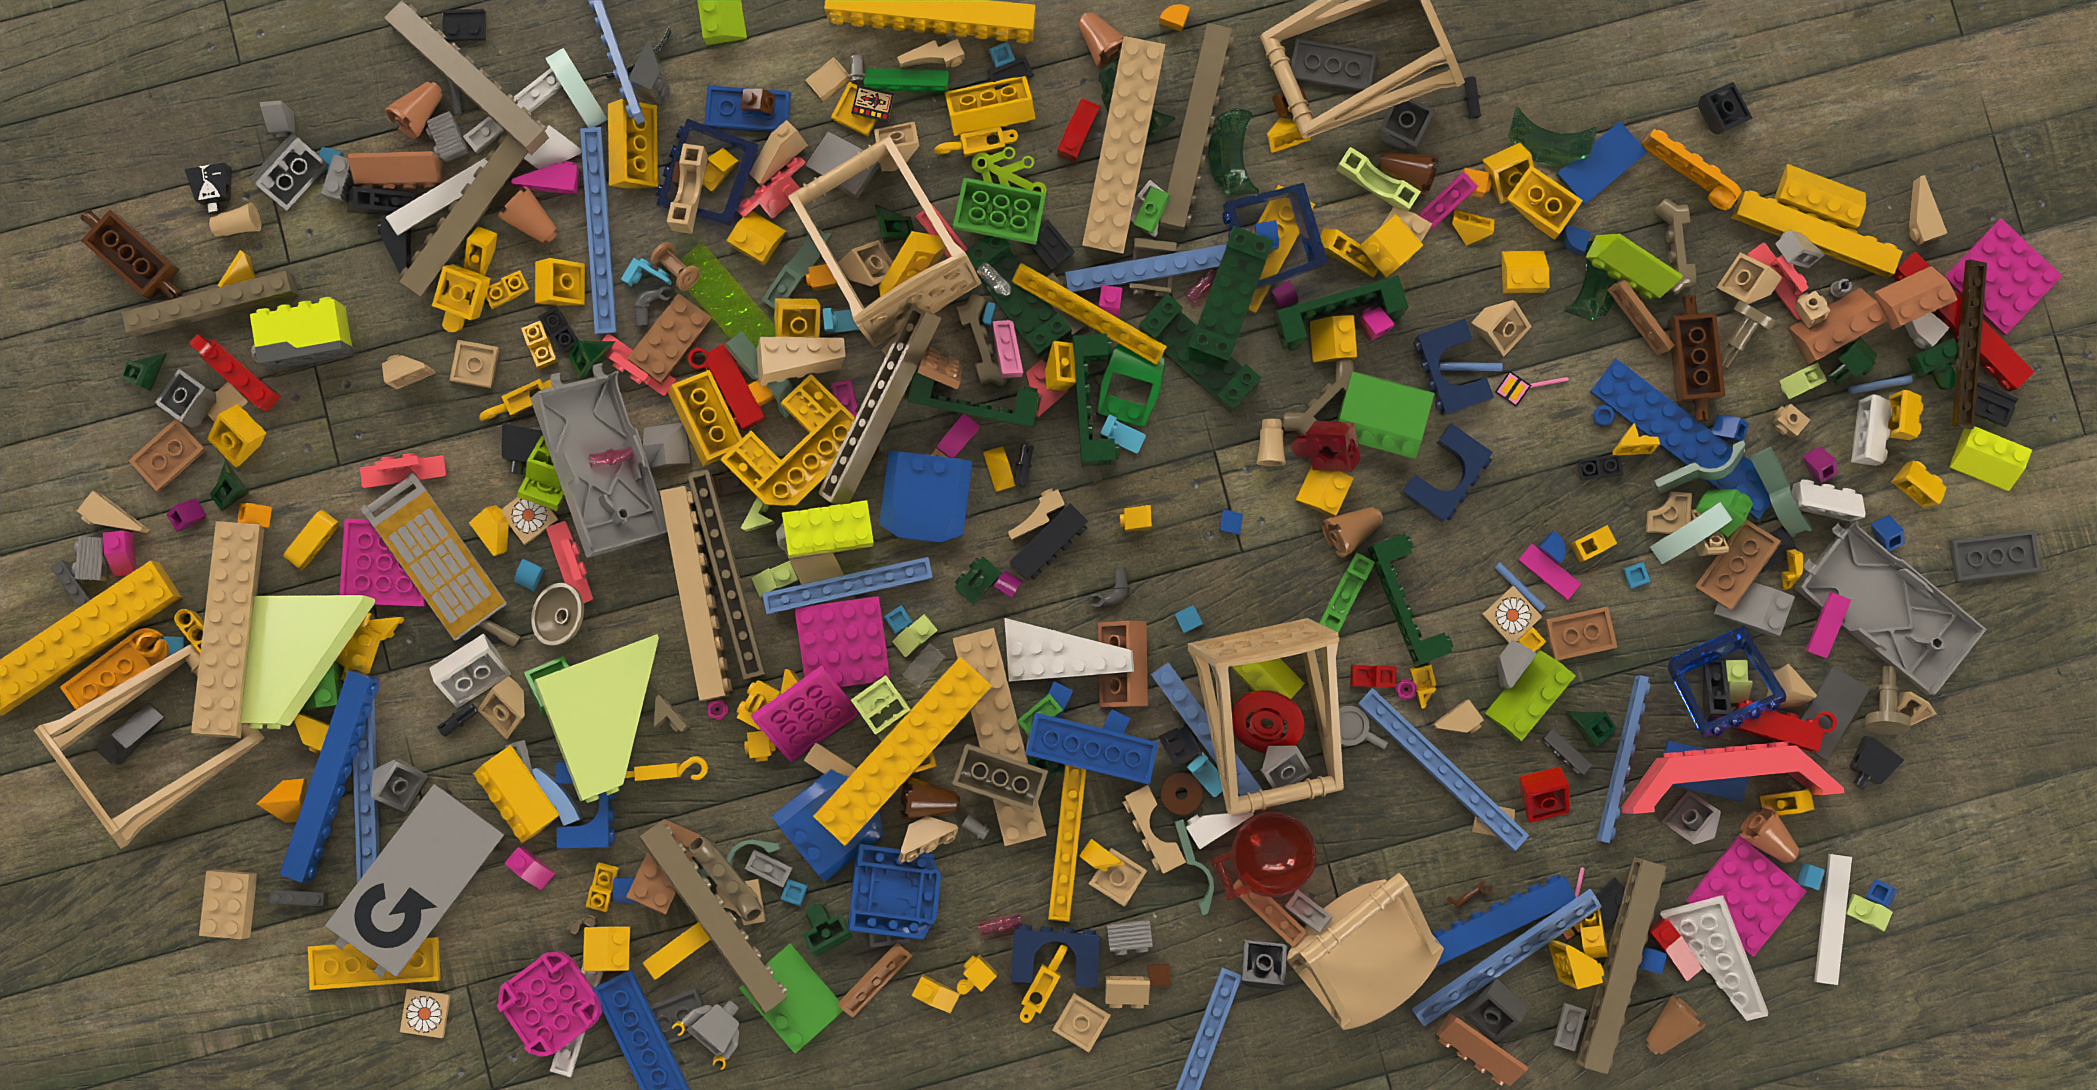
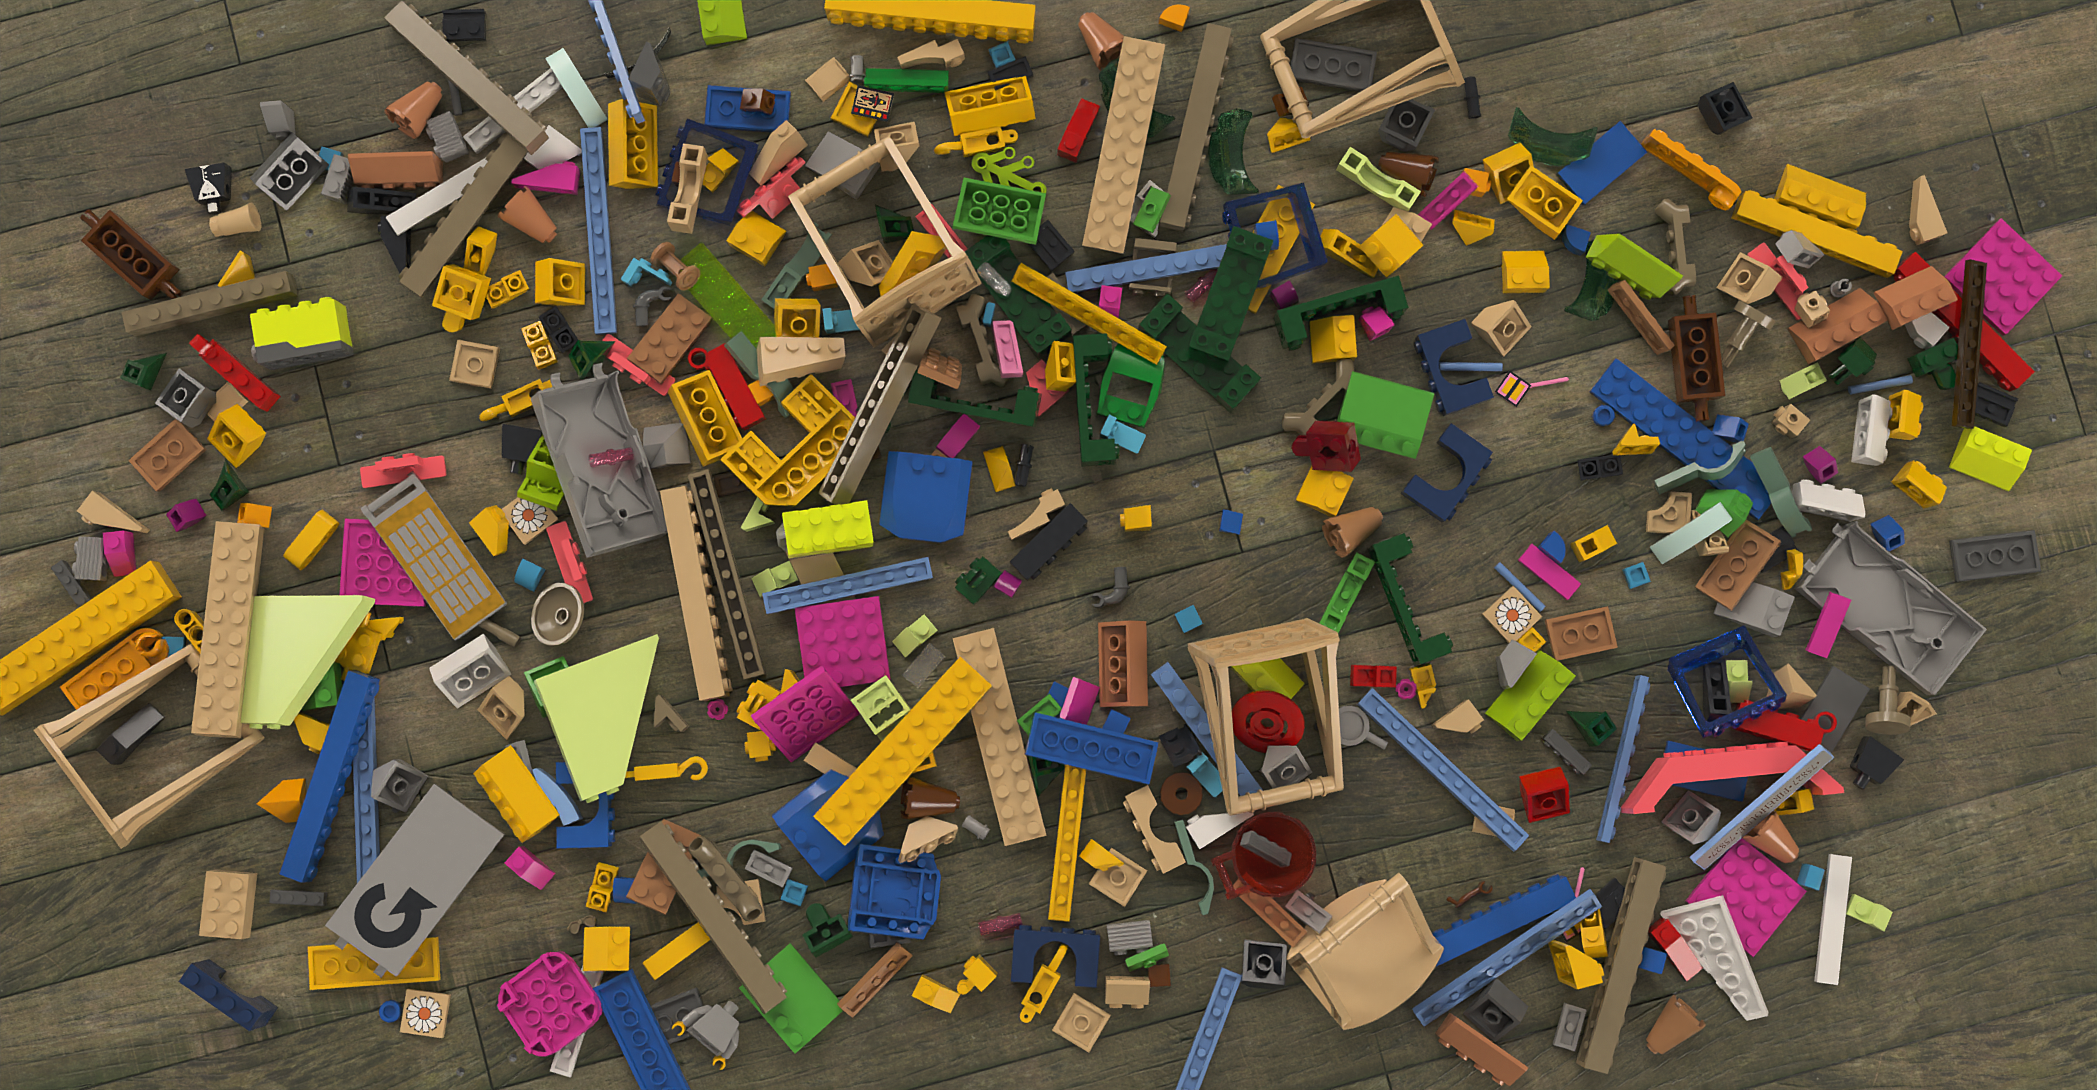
(205, 981): none -> dark blue arch
(390, 1011): none -> blue tile
(402, 371): tan slope -> none
(457, 719): black axle -> none
(898, 619): dark azure tile -> none
(1000, 778): dark tan brick -> none
(1048, 653): white wing -> none
(1079, 701): none -> dark pink tile
(1147, 958): none -> bright green plate
(1266, 849): none -> dark grey piece
(1271, 444): tan plant -> none
(1762, 806): none -> tile
(1881, 893): blue slope -> none

